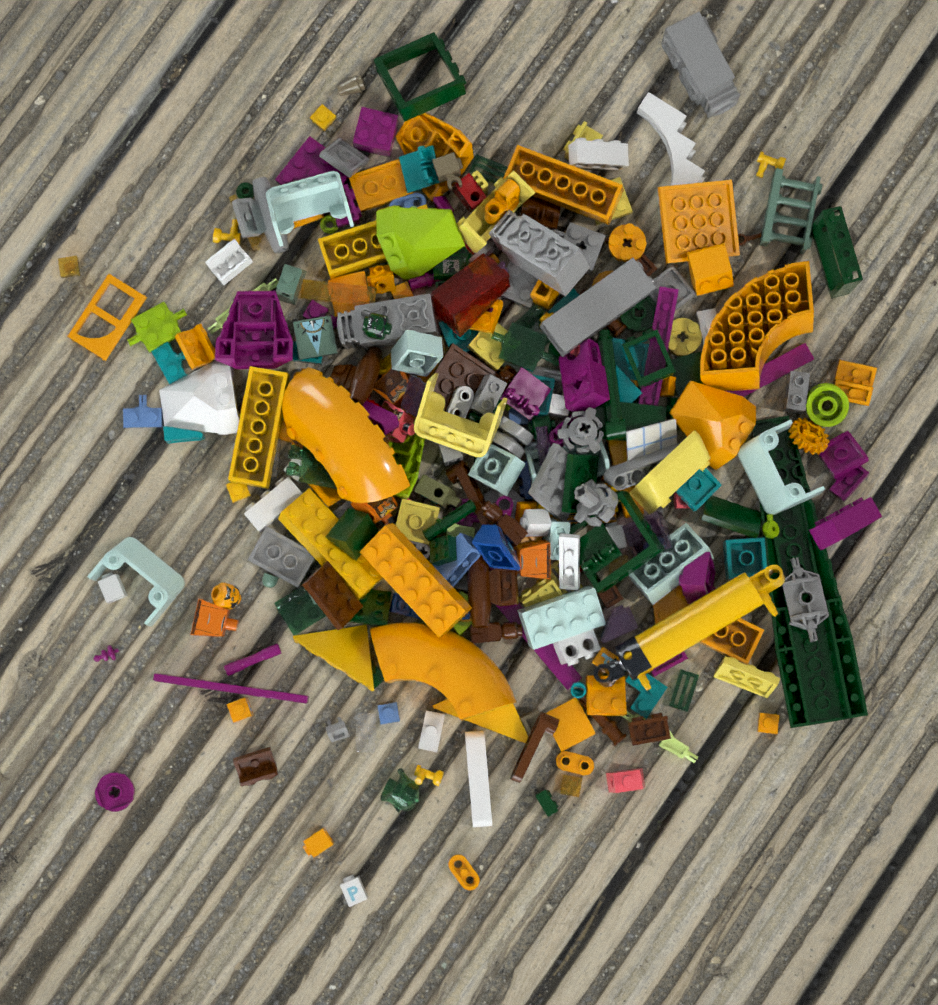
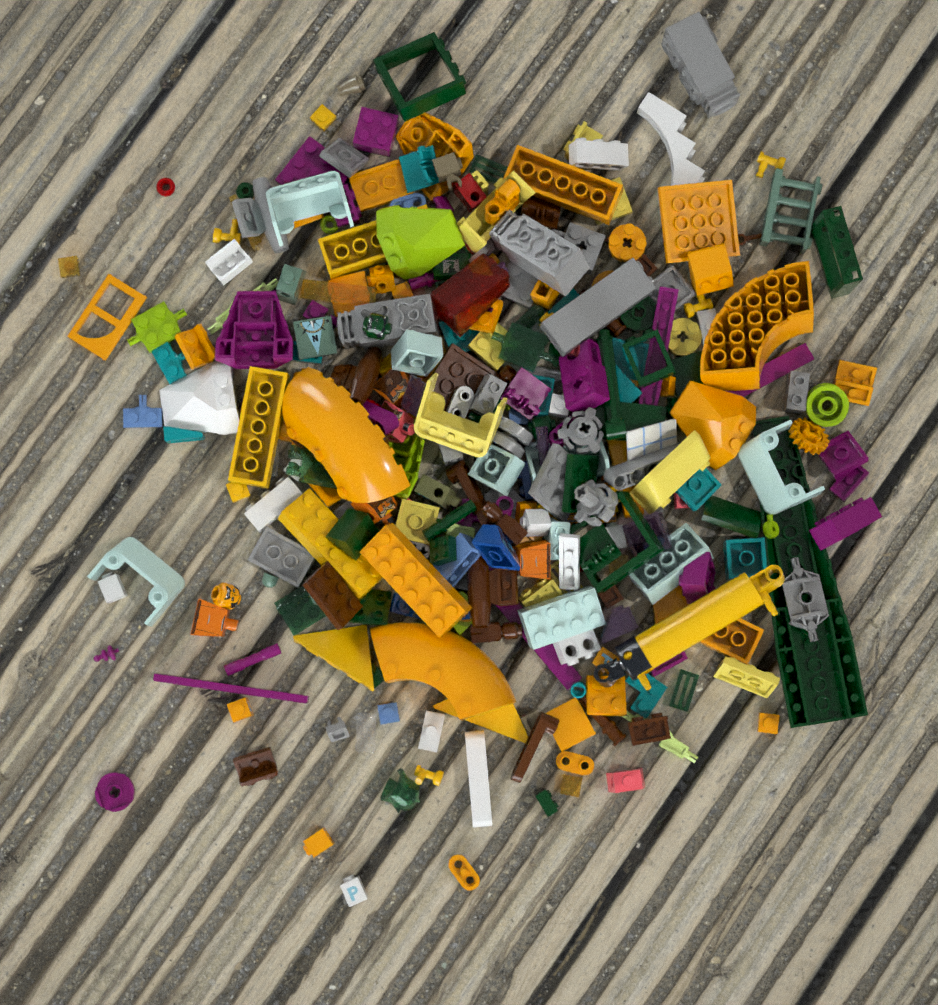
(161, 183): none -> red plate
(703, 304): none -> yellow piece

